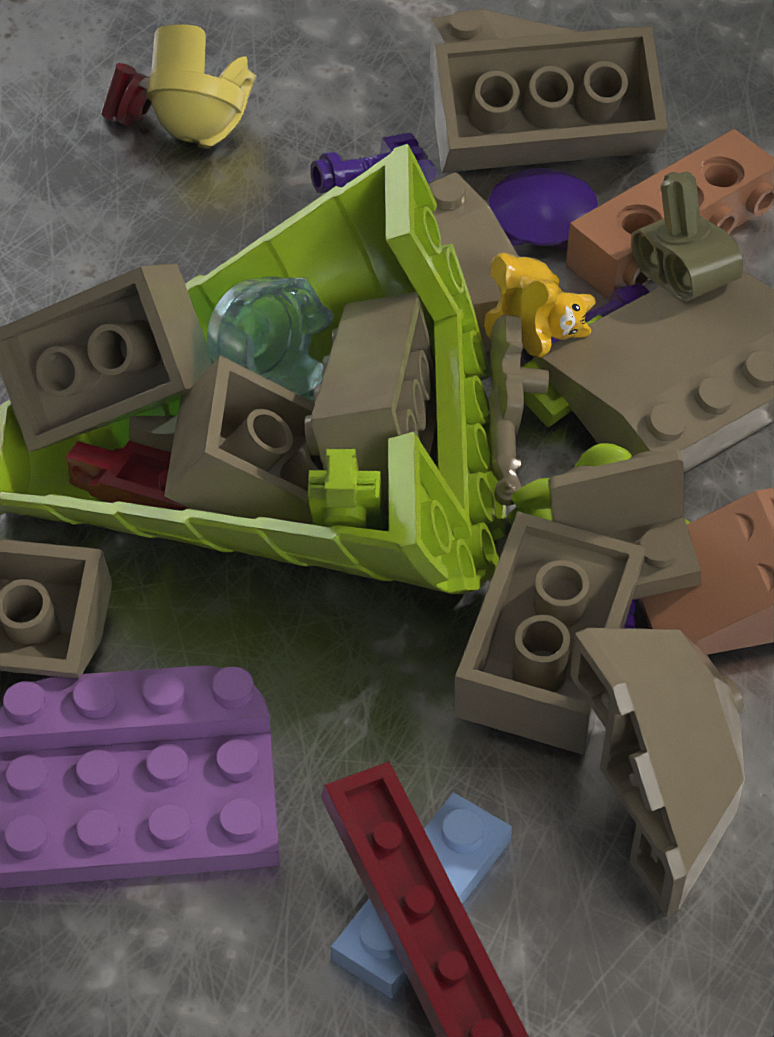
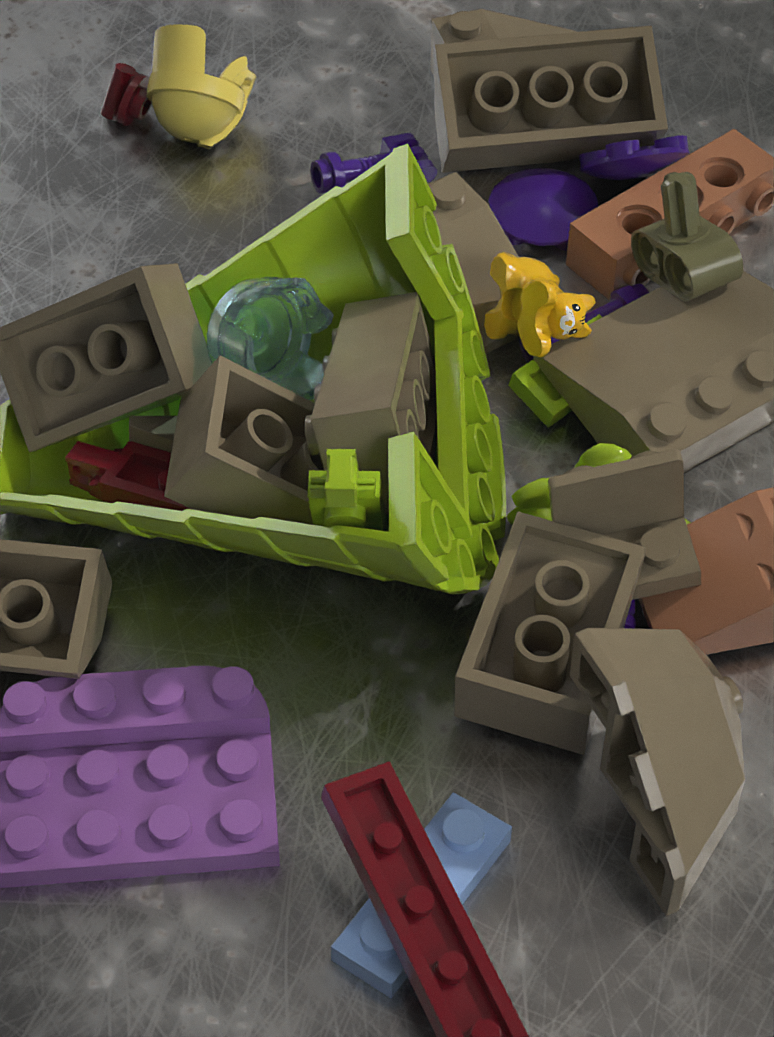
(507, 402): dark tan piece -> none
(630, 162): none -> dark purple dish

